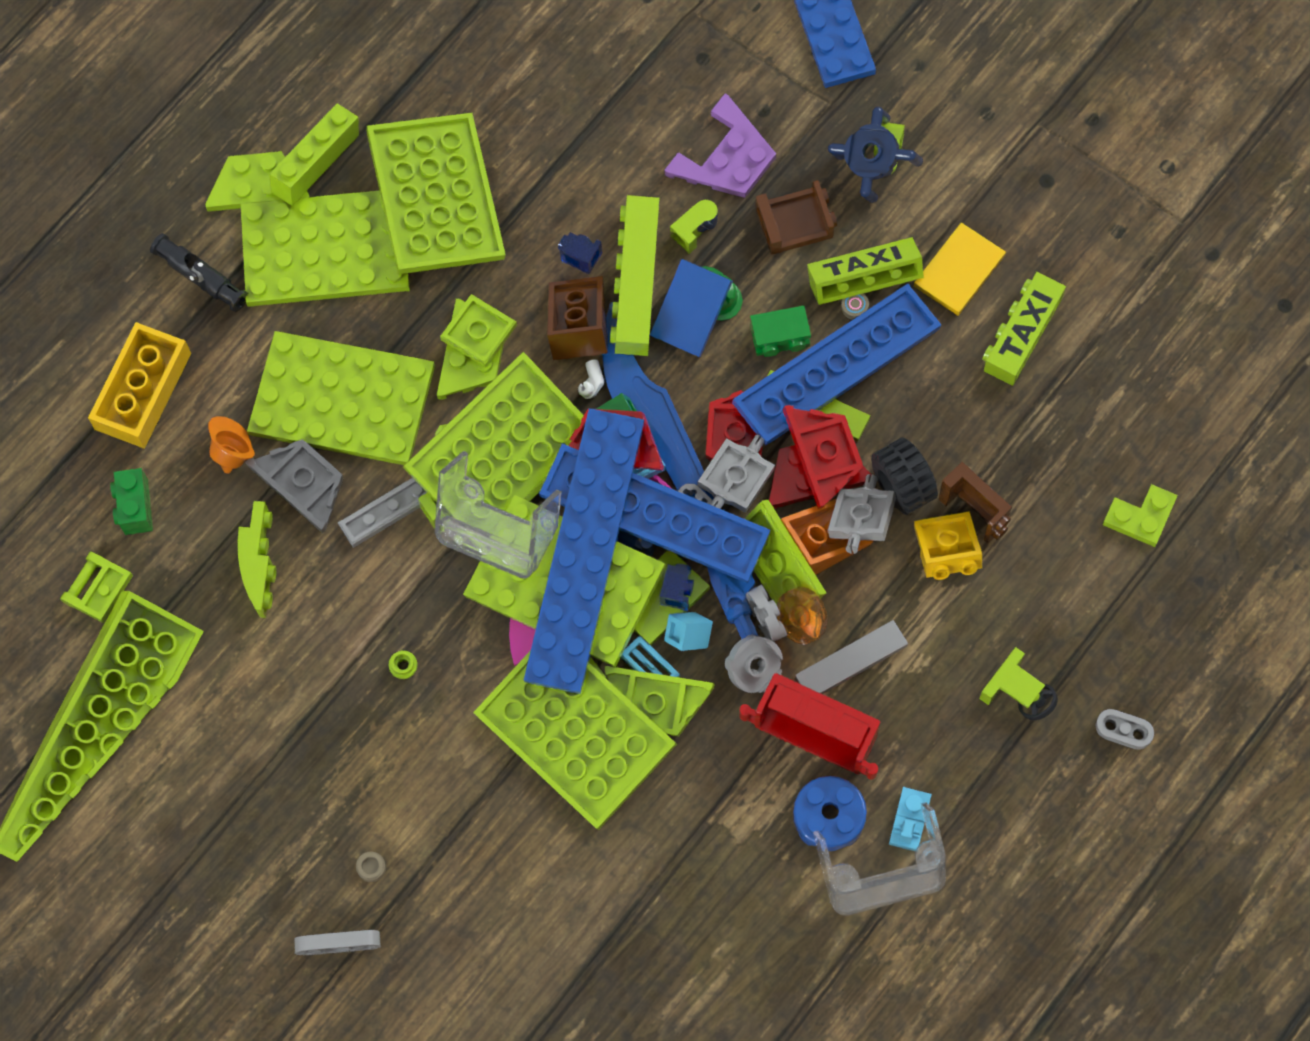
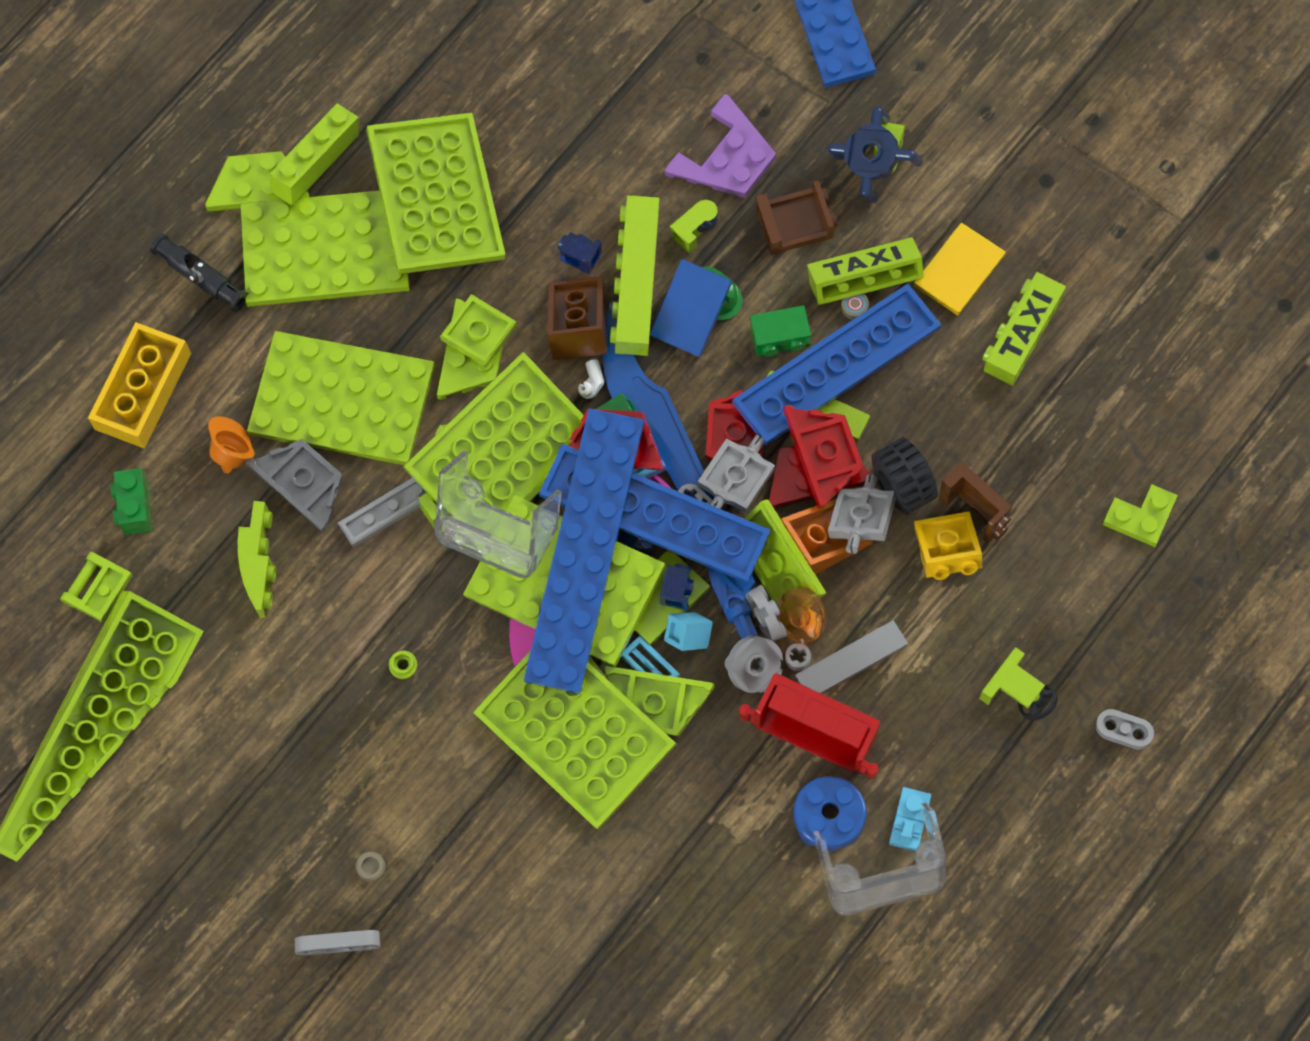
(795, 665): none -> light grey bush

